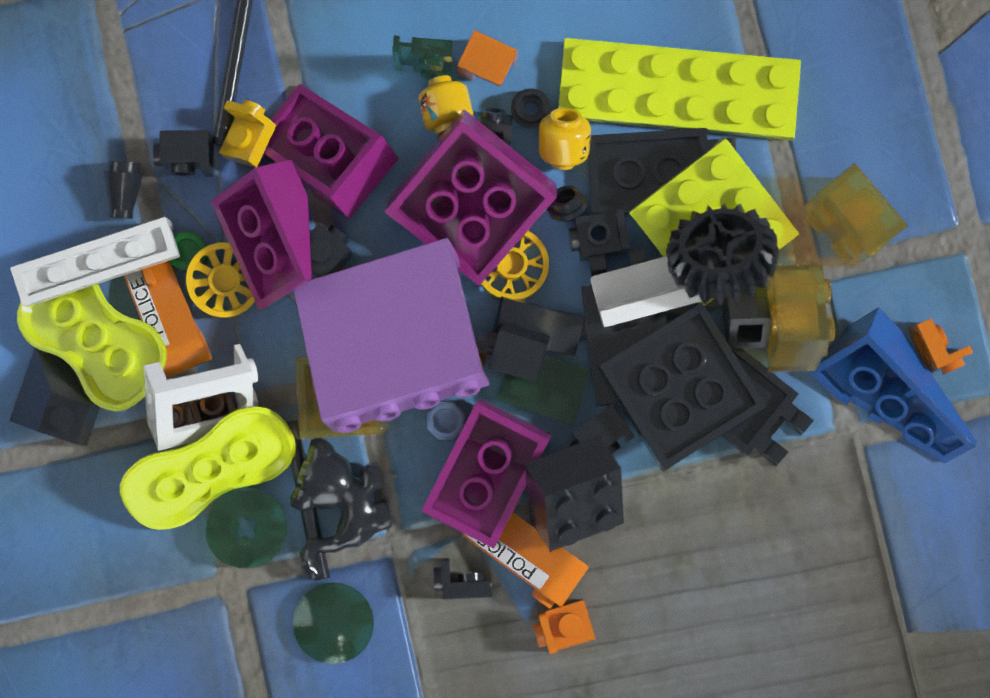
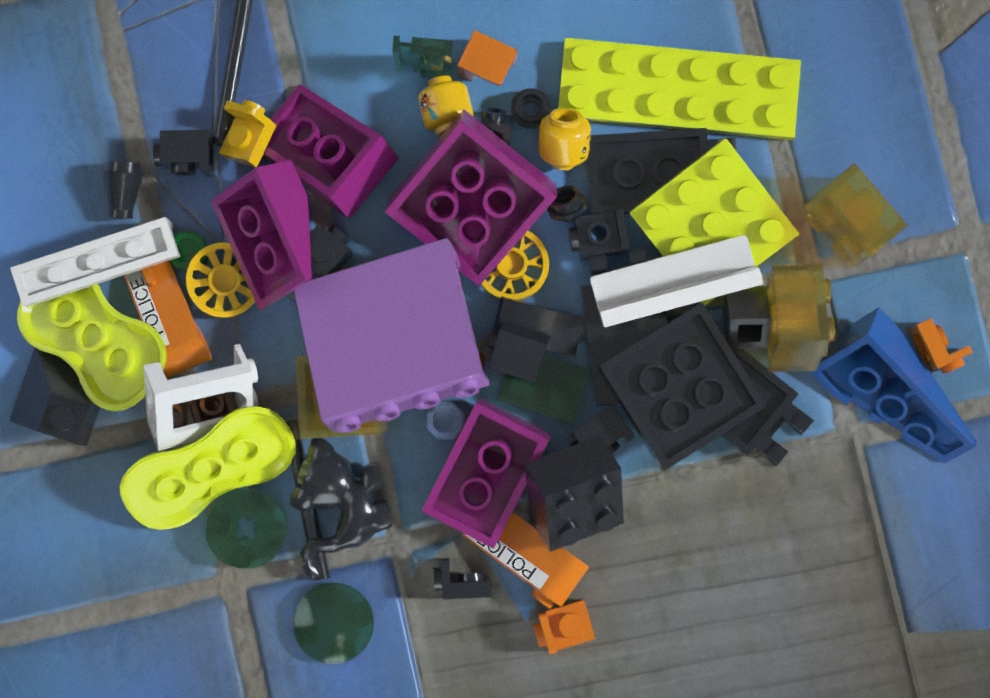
(722, 253): black gear -> none

